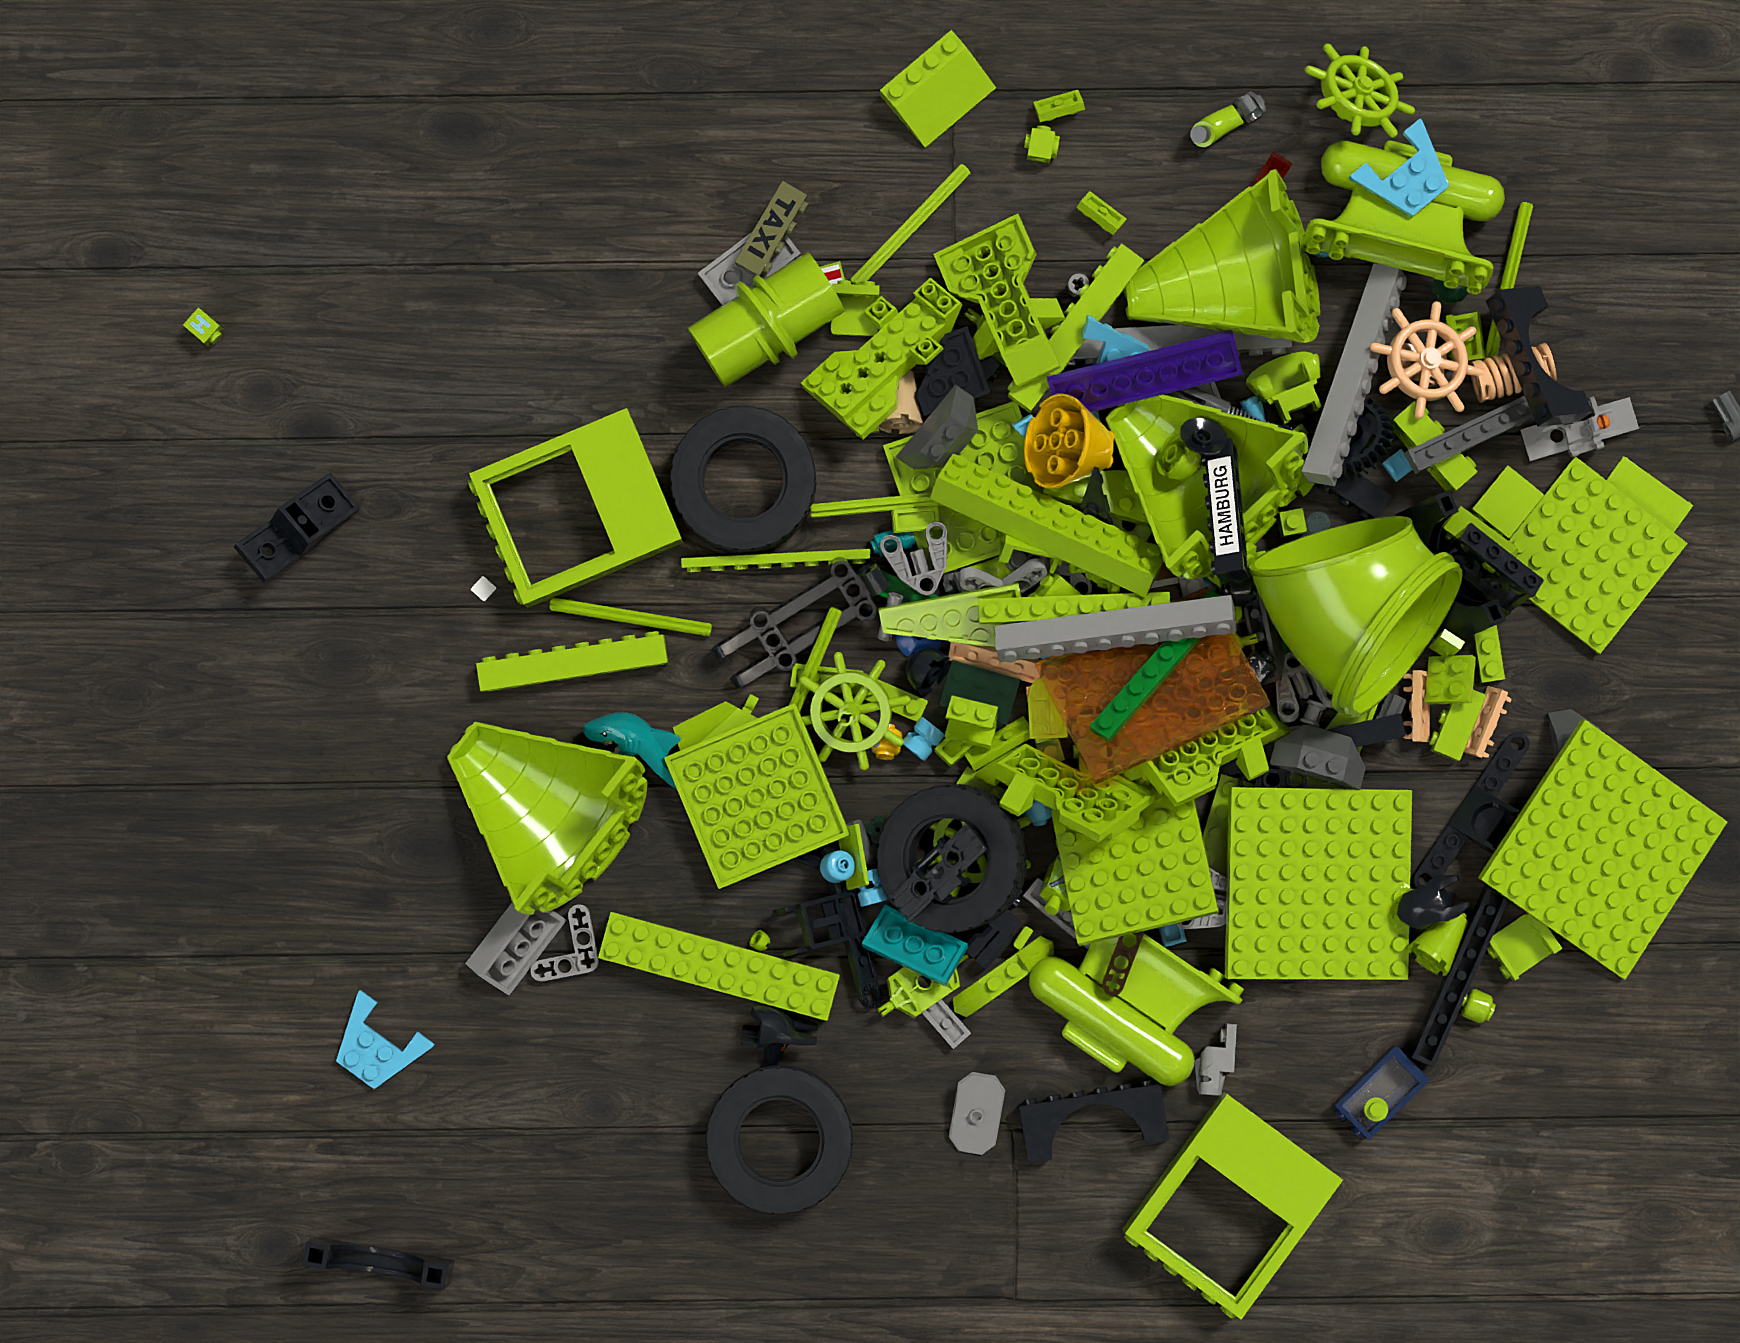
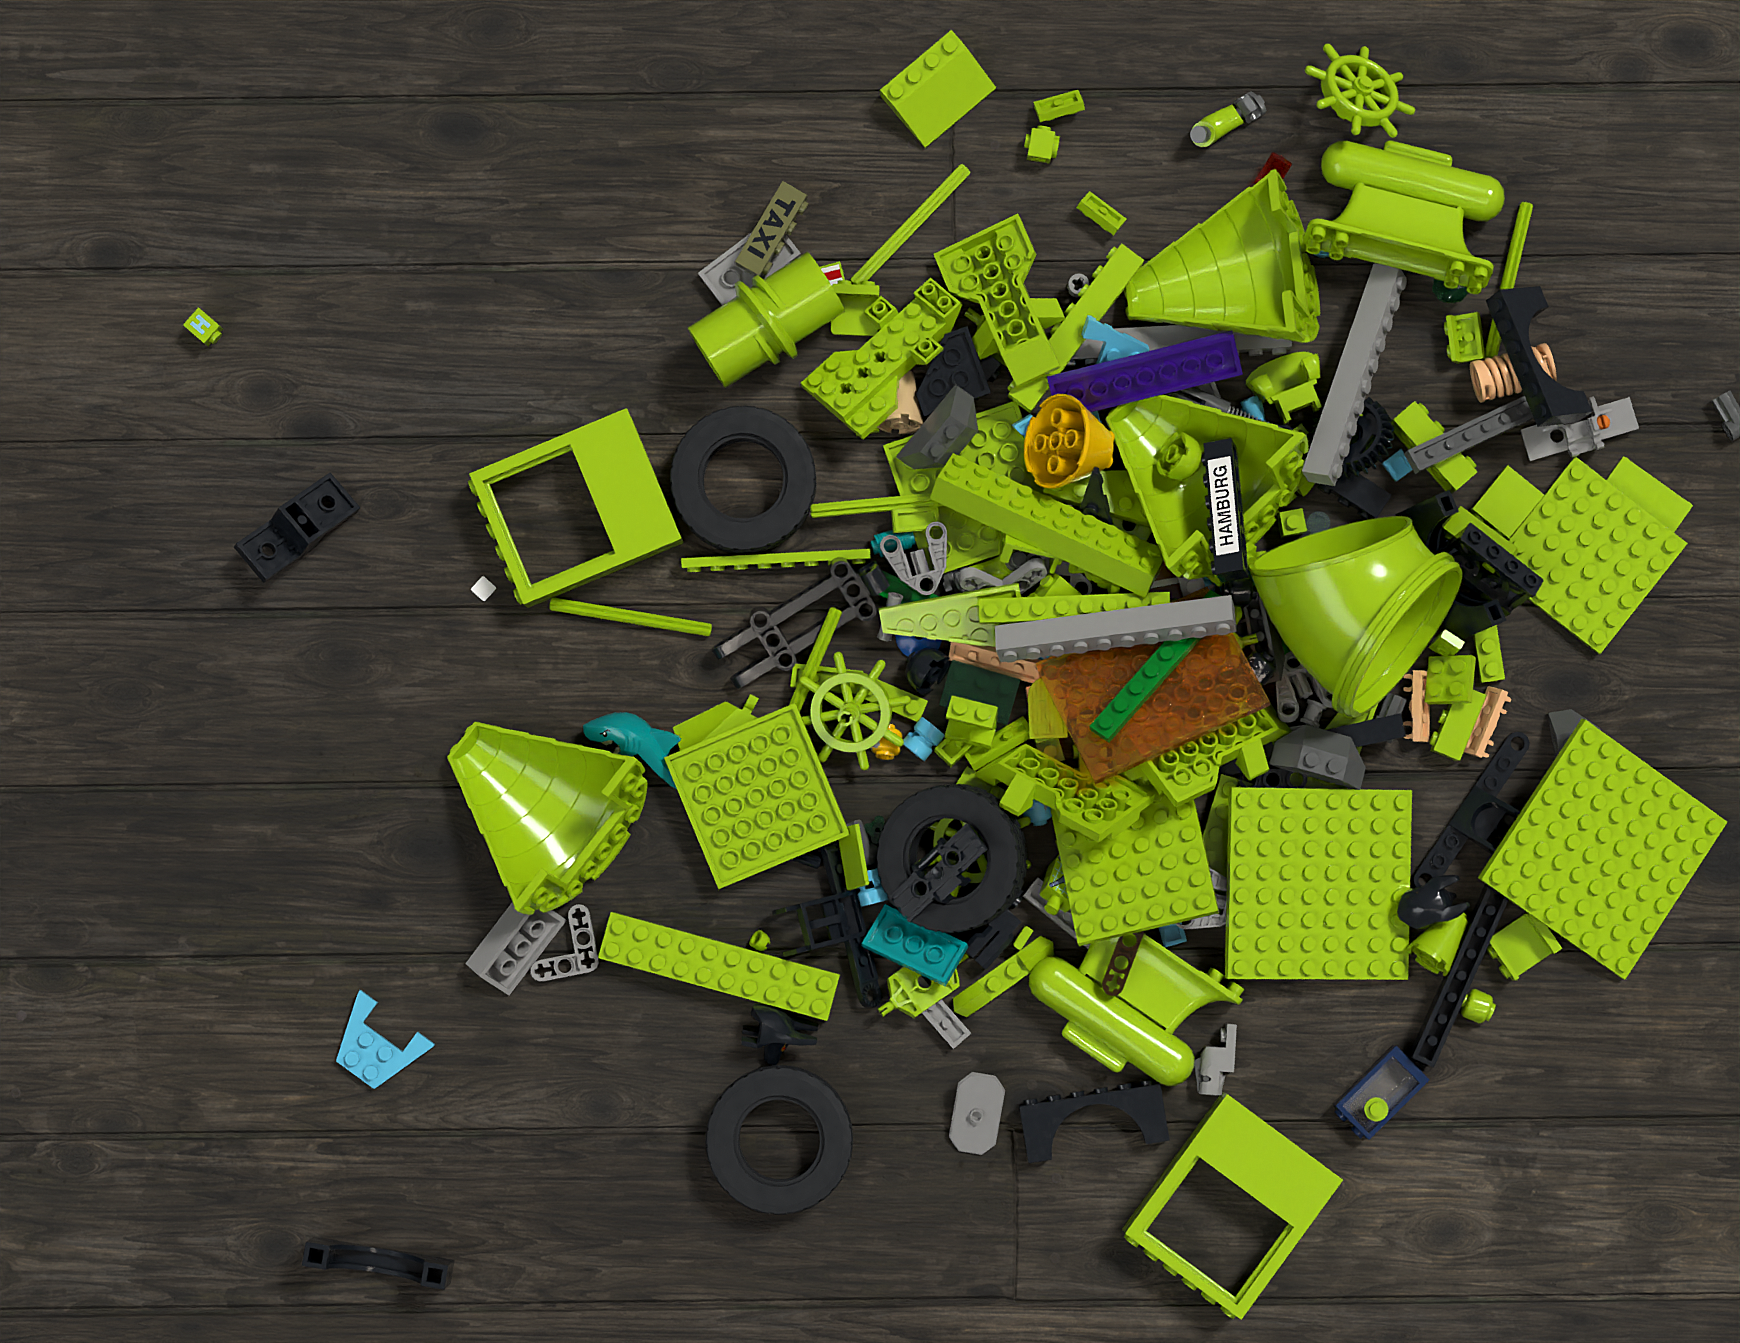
(572, 663): lime brick -> none
(837, 866): medium azure head -> none
(1203, 436): black dish -> none
(1414, 182): medium azure wing -> none
(1426, 363): light nougat piece -> none

